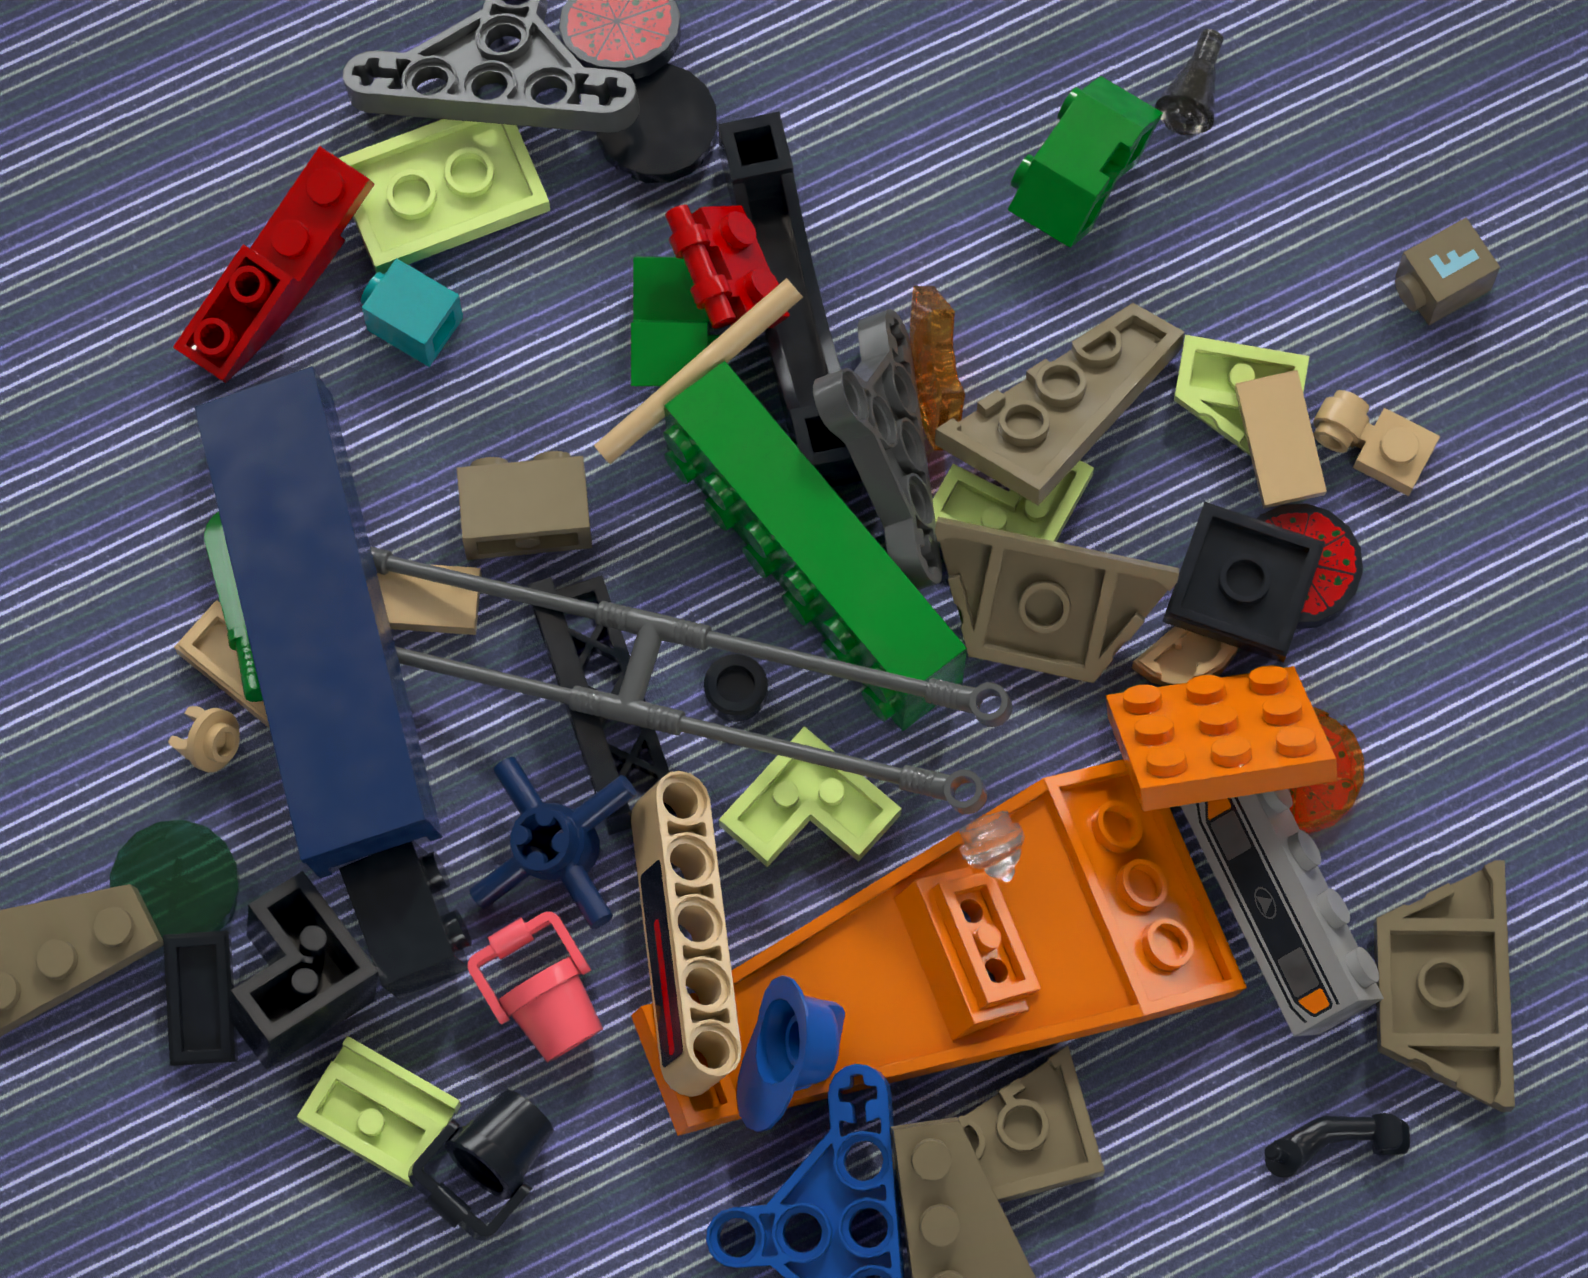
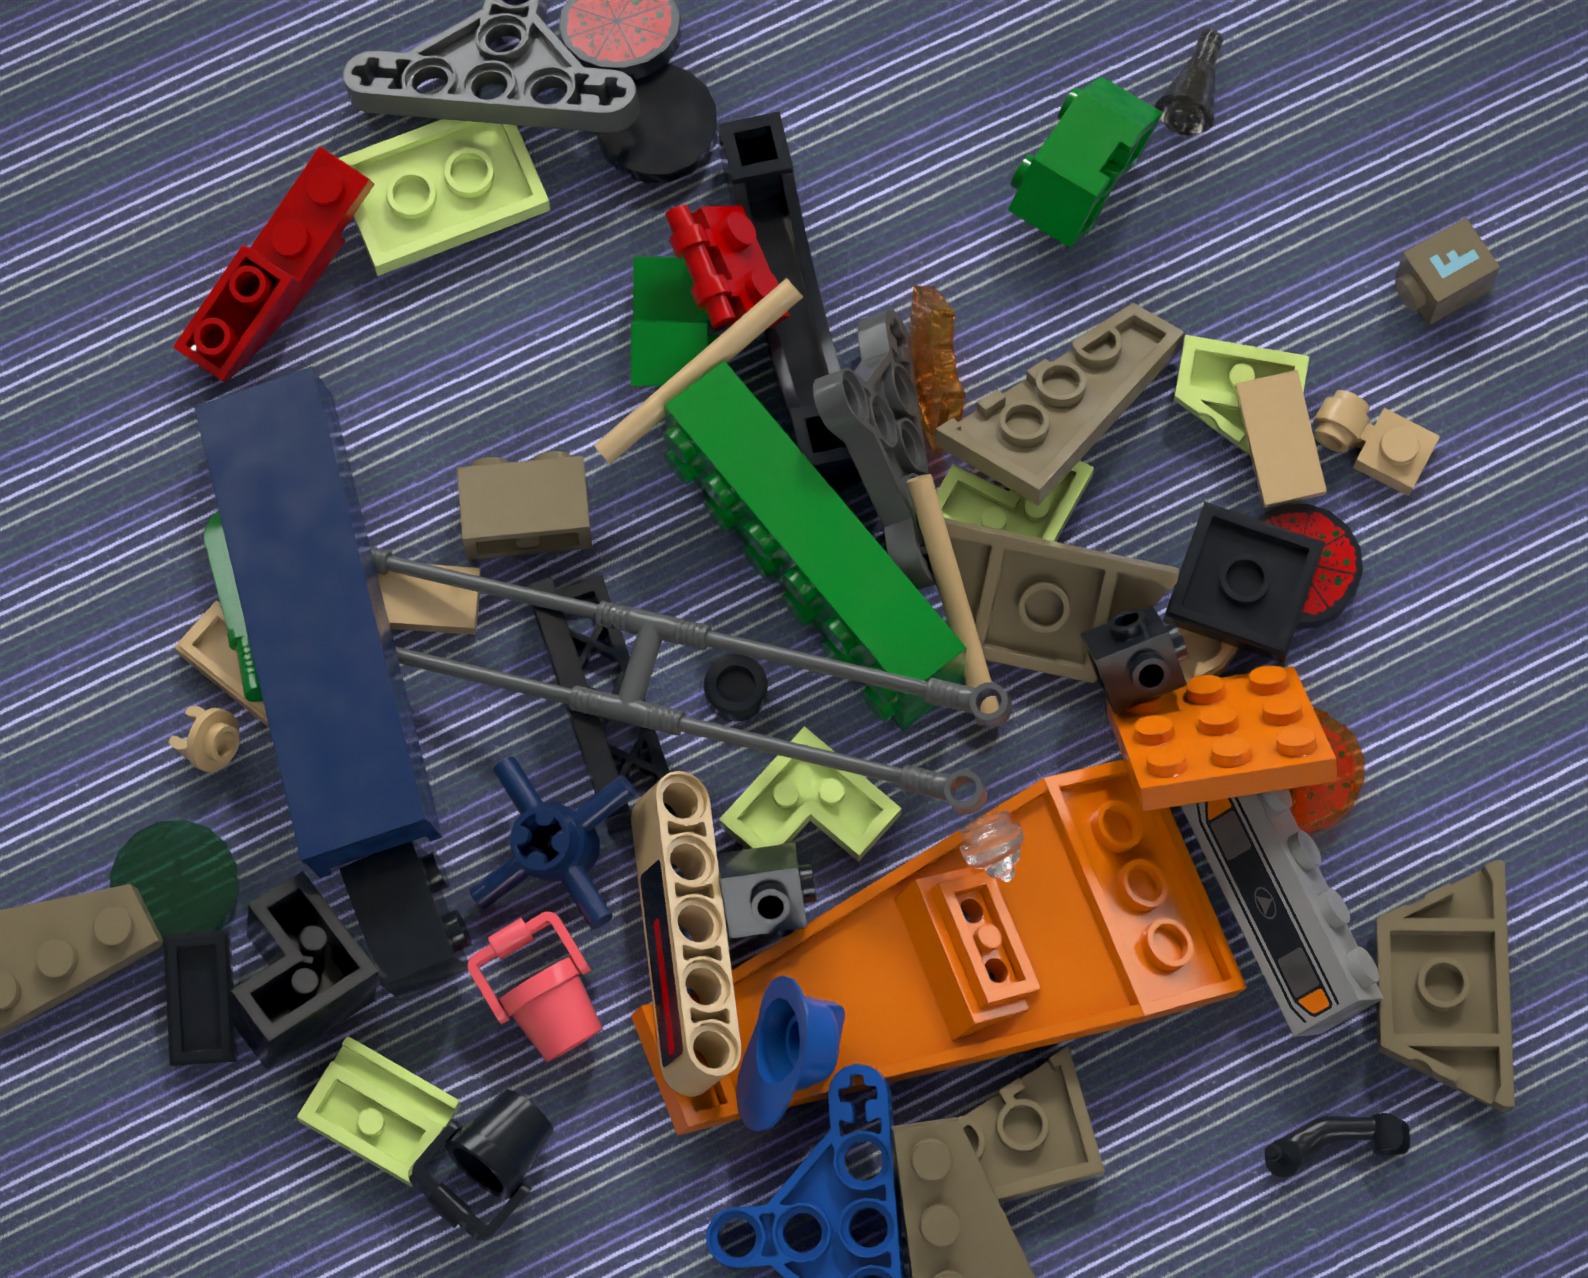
(411, 311): teal brick -> none
(765, 891): none -> black brick
(950, 583): none -> tan bar
(1136, 657): none -> black brick

